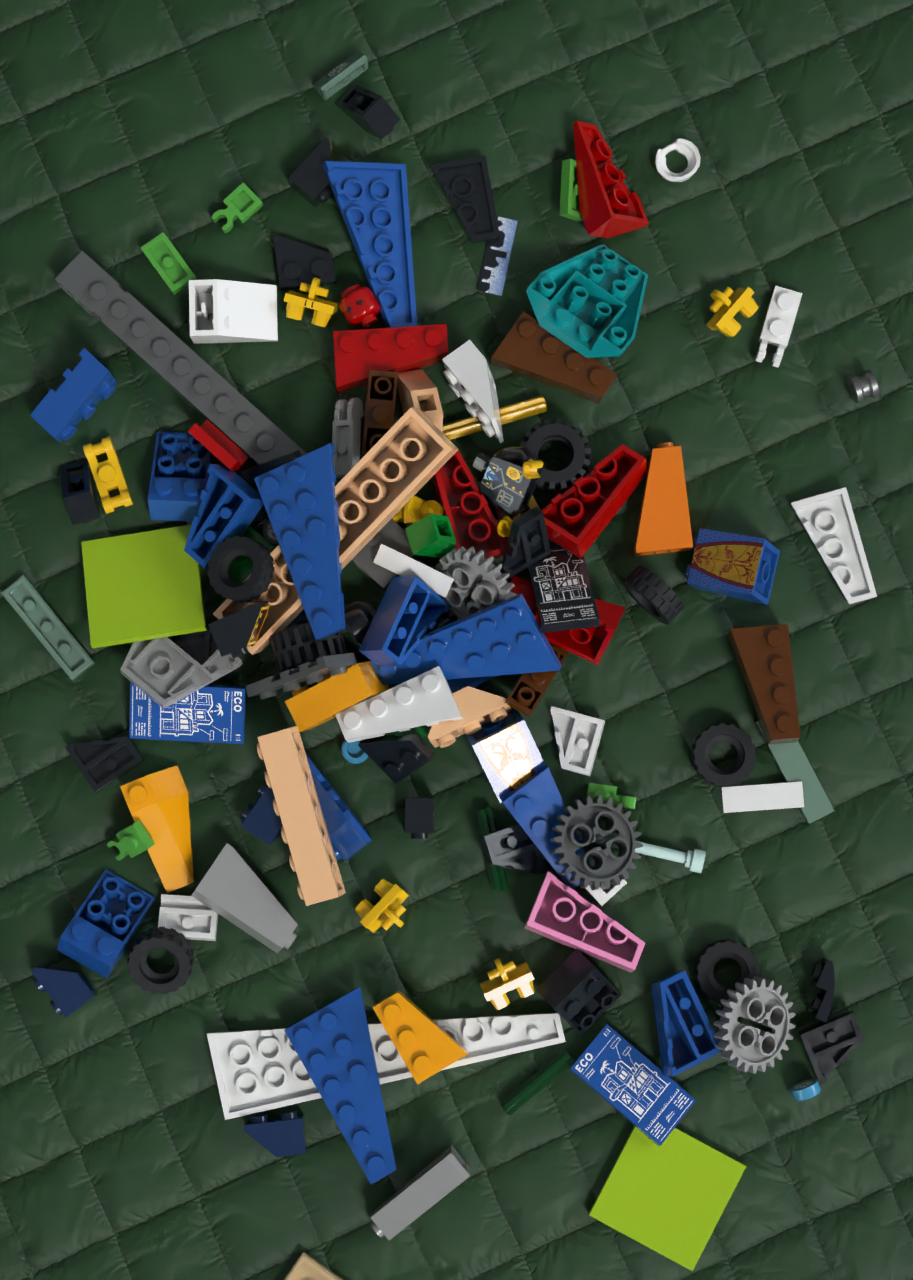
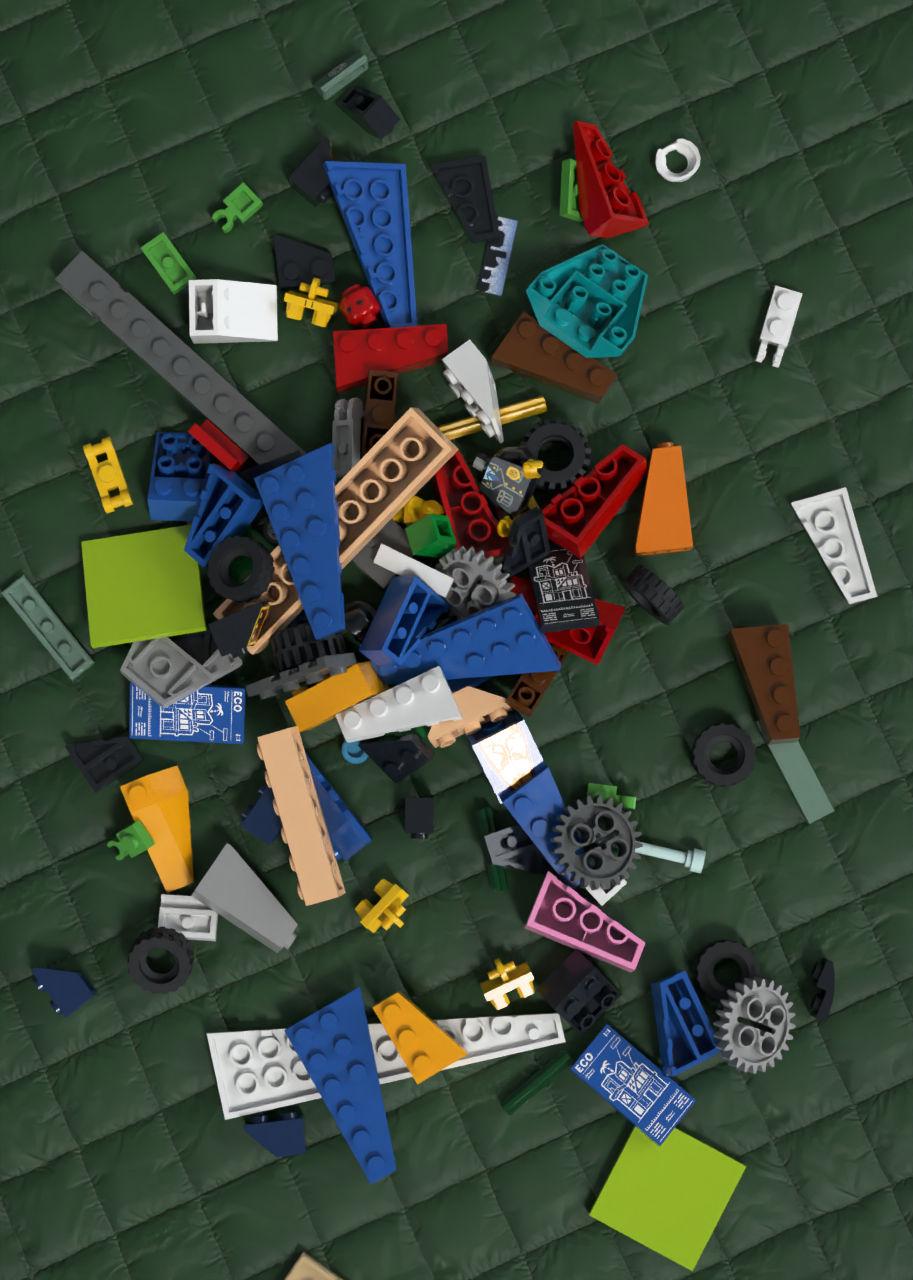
(75, 397): blue wedge -> none
(79, 492): black slope -> none
(105, 923): blue slope -> none
(419, 392): light nougat slope -> none
(420, 1193): light grey slope -> none
(576, 739): white wing -> none
(730, 304): yellow hips -> none
(733, 565): slope -> none
(762, 797): white sticker -> none
(805, 1089): dark azure tile -> none
(830, 1043): black wing -> none
(863, 386): flat silver wheel -> none

